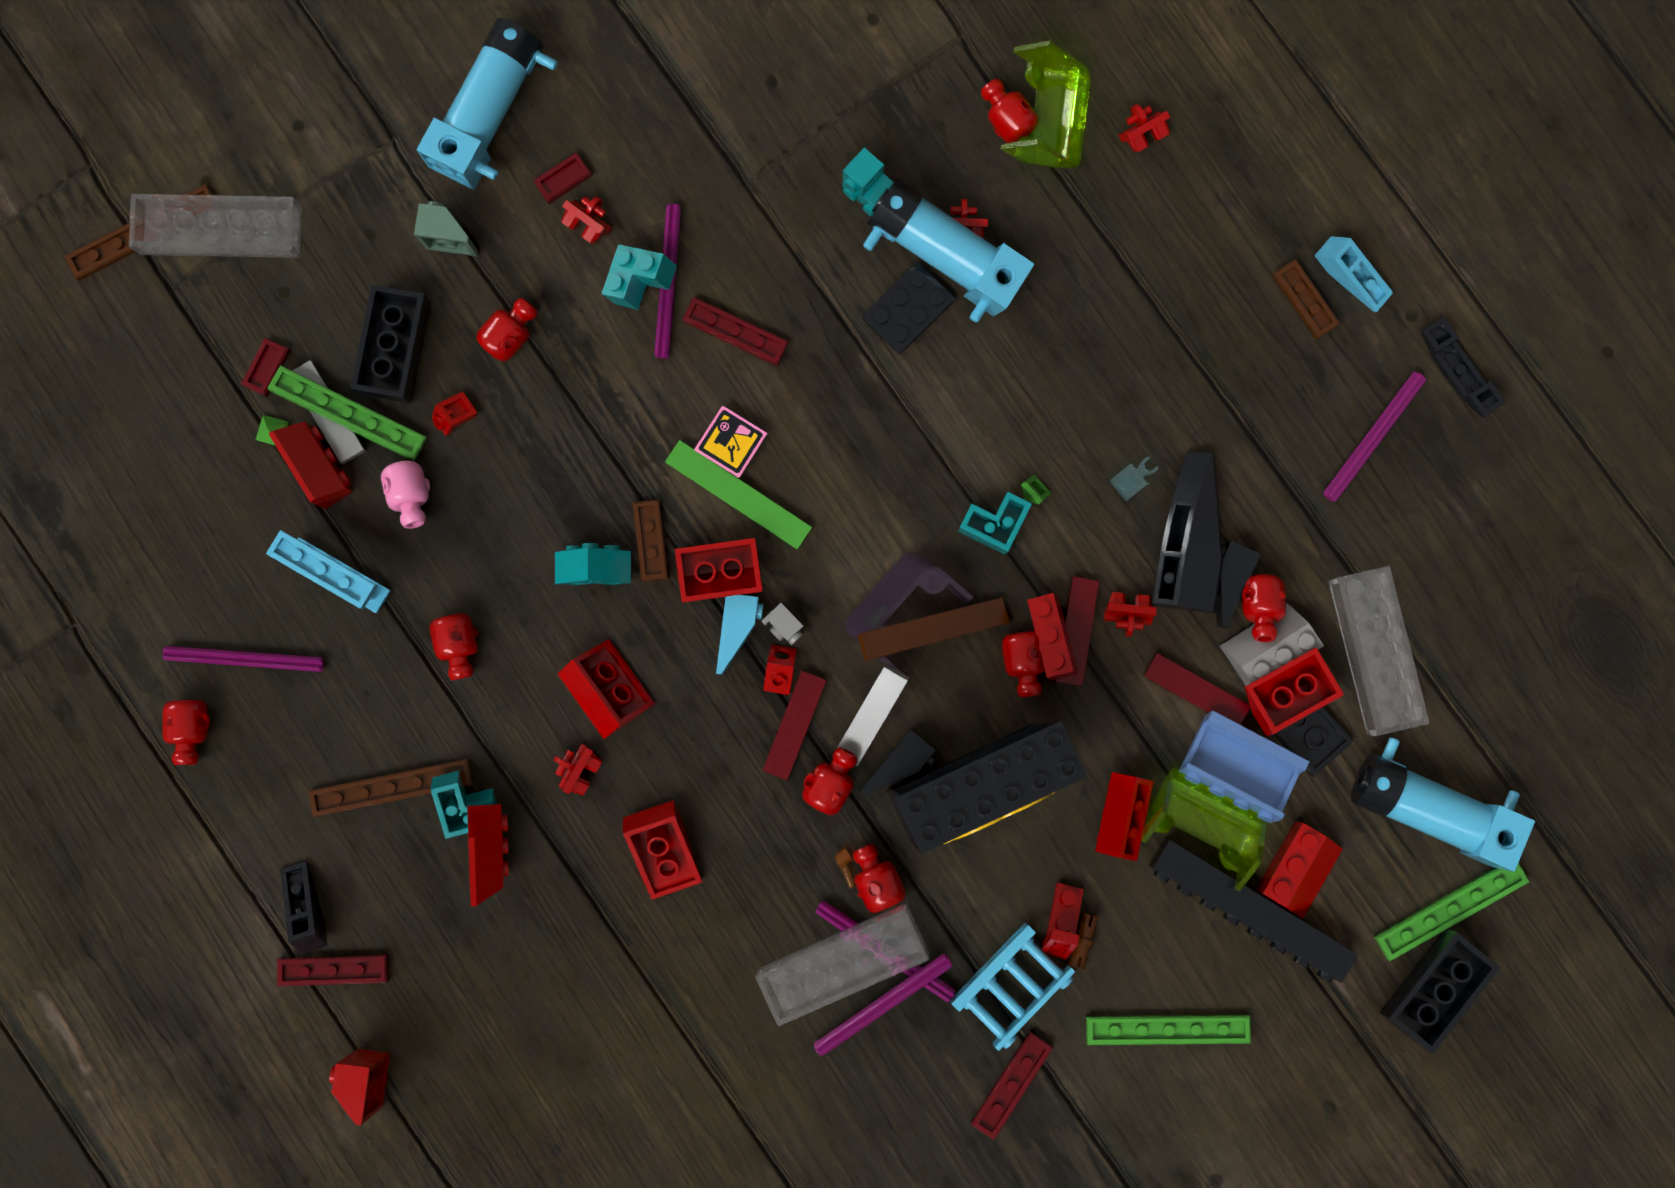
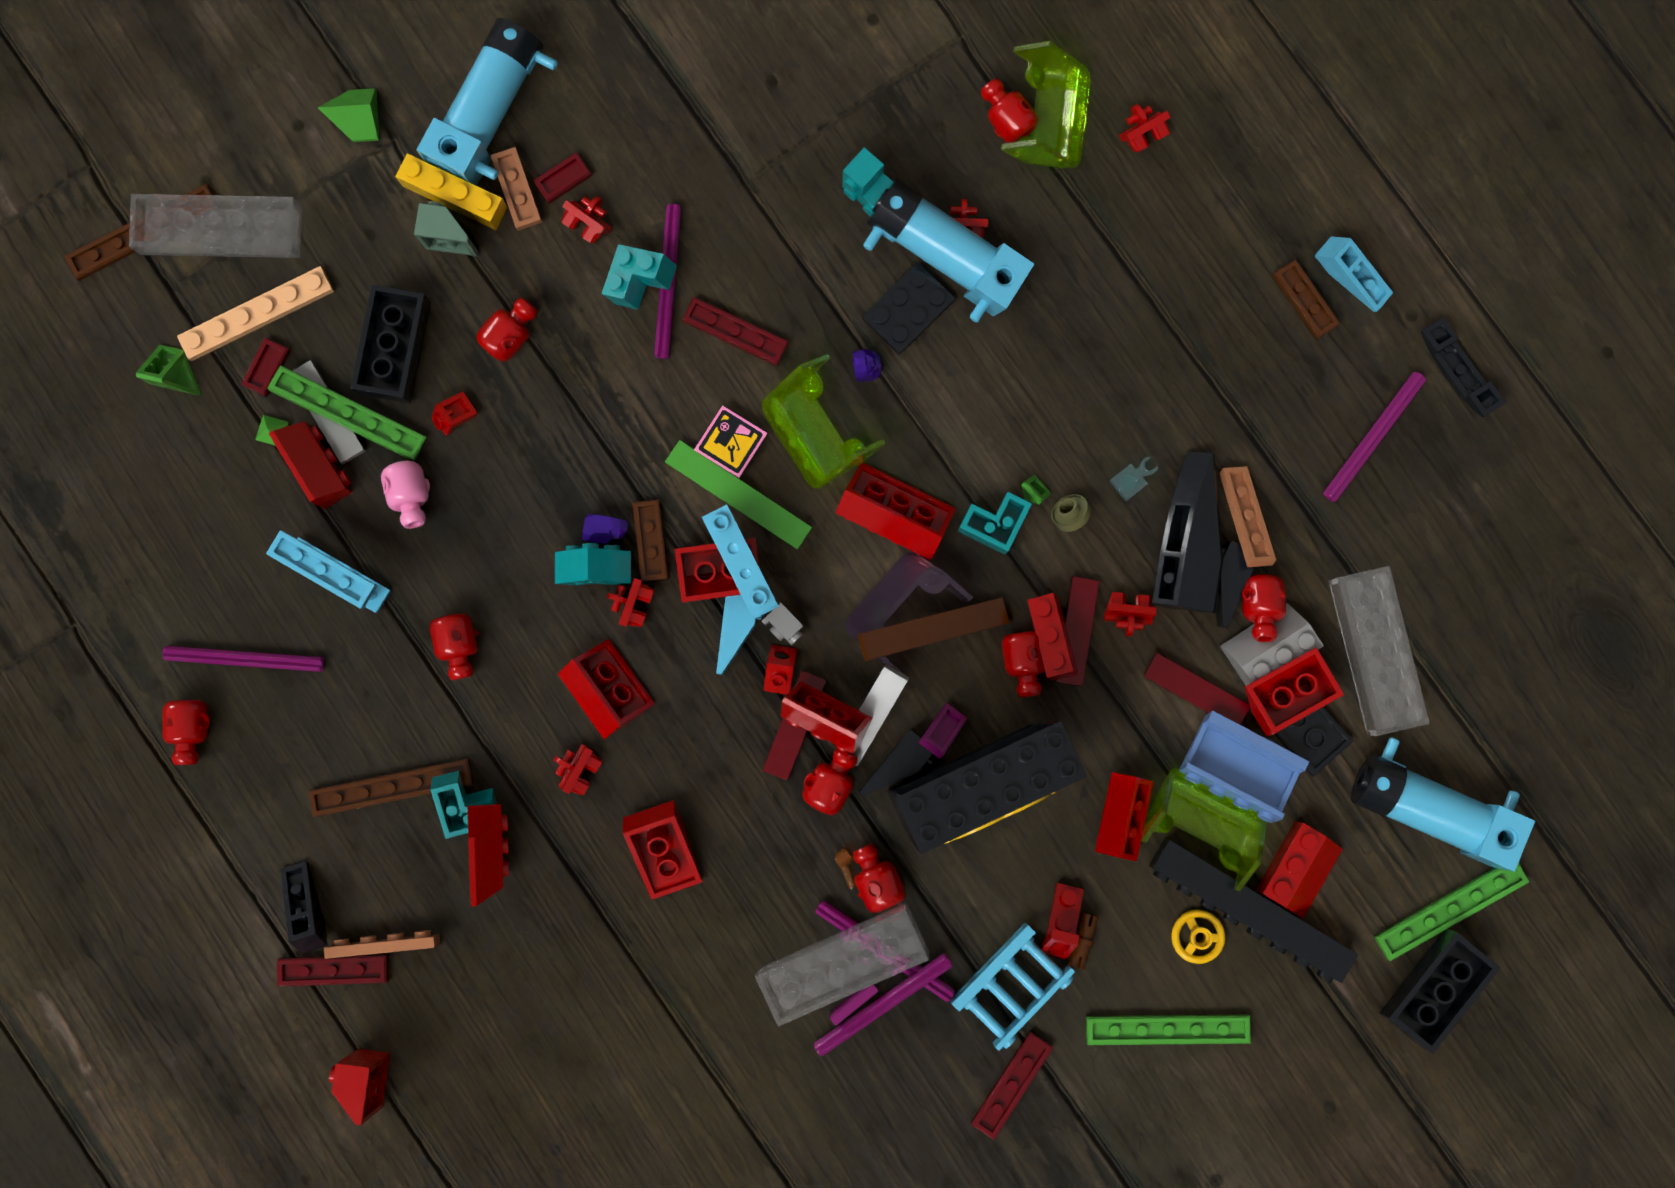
(169, 369): none -> bright green slope
(255, 313): none -> light nougat plate
(355, 114): none -> bright green slope
(370, 945): none -> nougat plate
(451, 191): none -> yellow brick
(516, 189): none -> nougat plate
(603, 529): none -> dark purple rock
(629, 615): none -> red hips
(740, 562): none -> medium azure fence
(807, 429): none -> clear neon green windscreen
(825, 717): none -> red slope
(852, 1003): none -> magenta tile
(866, 365): none -> dark purple rock
(895, 510): none -> red slope
(943, 730): none -> magenta tile
(1071, 513): none -> olive plate
(1207, 940): none -> yellow piece
(1247, 517): none -> nougat plate

